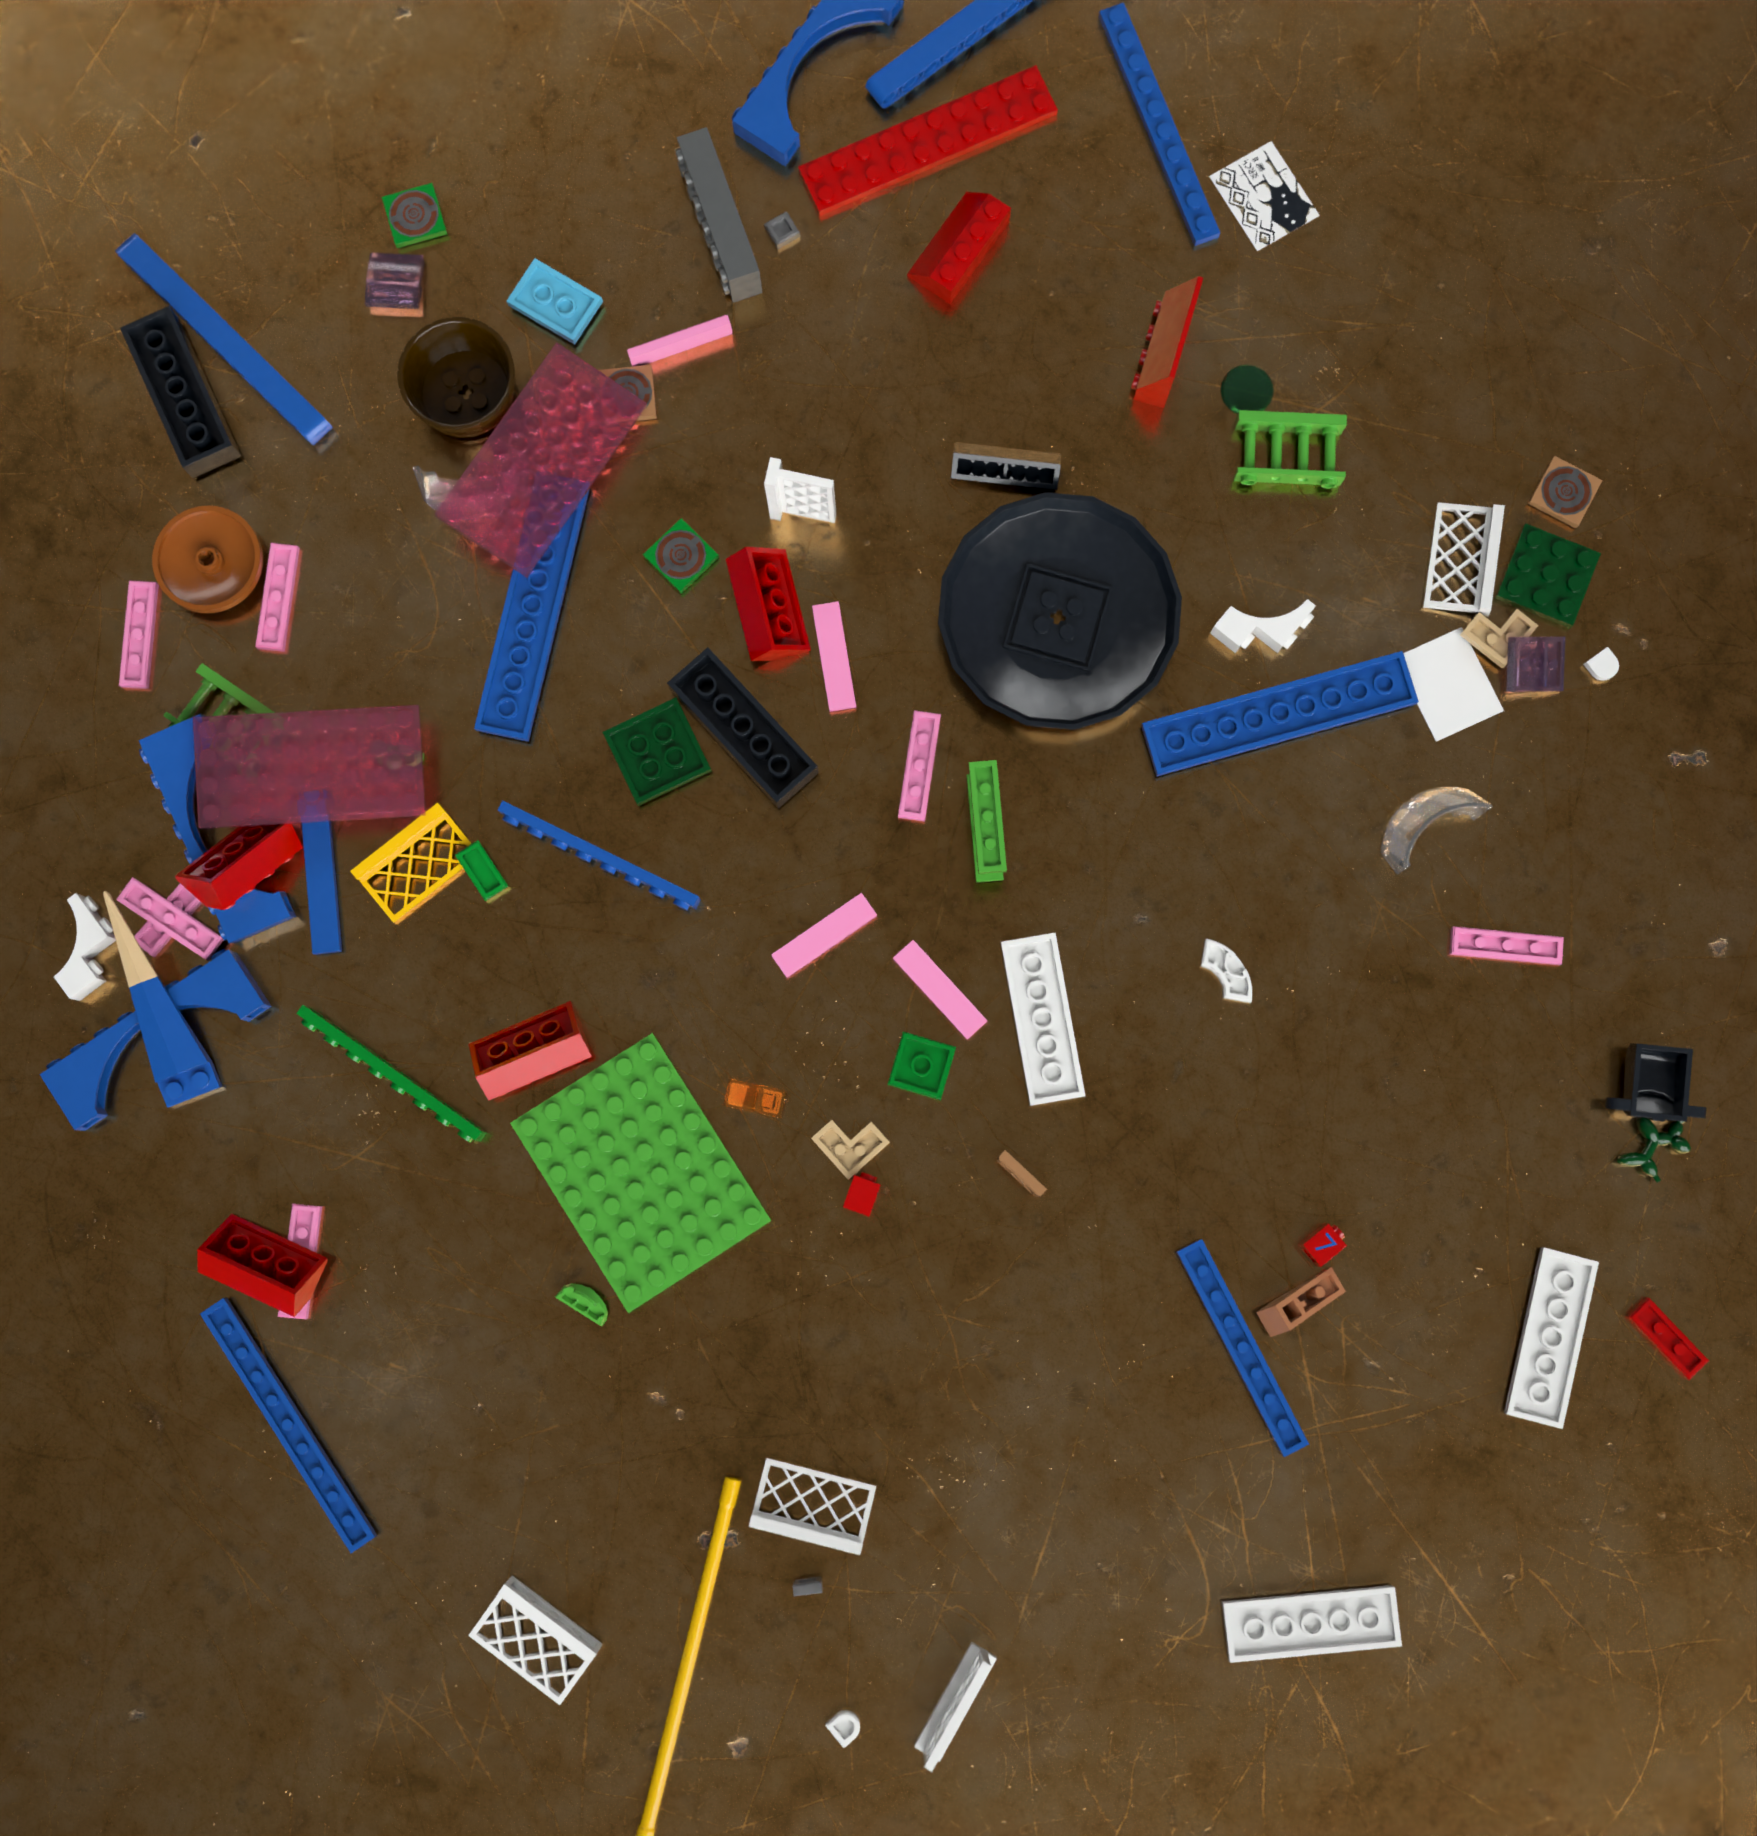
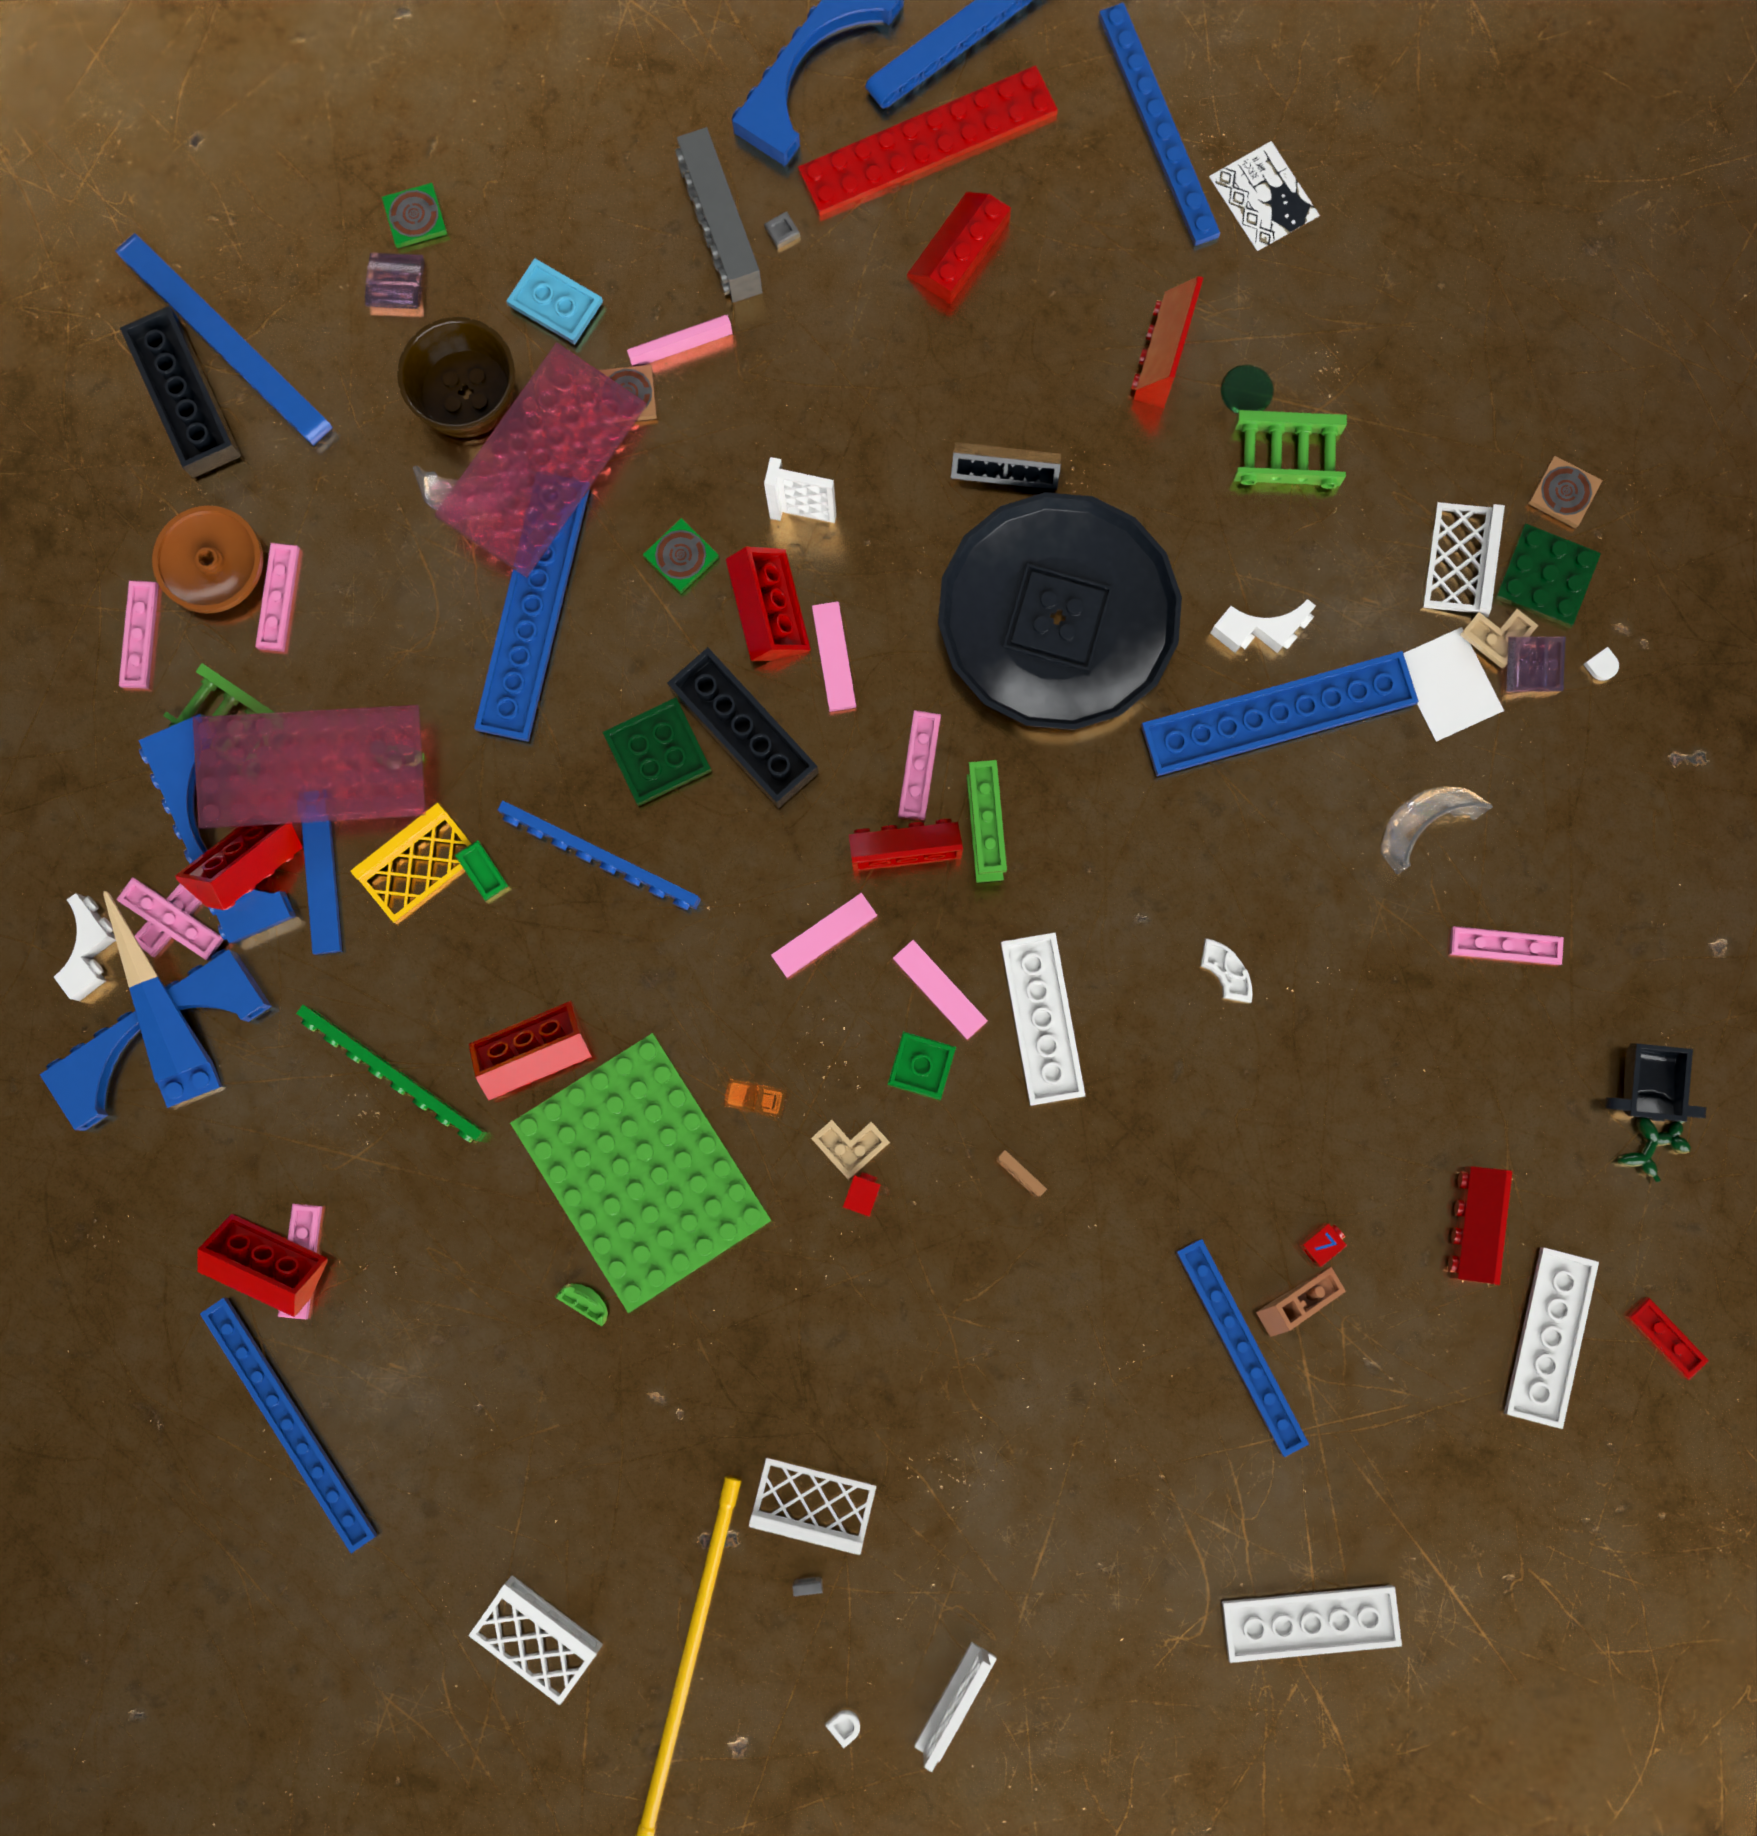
(905, 845): none -> red slope
(1480, 1224): none -> red slope

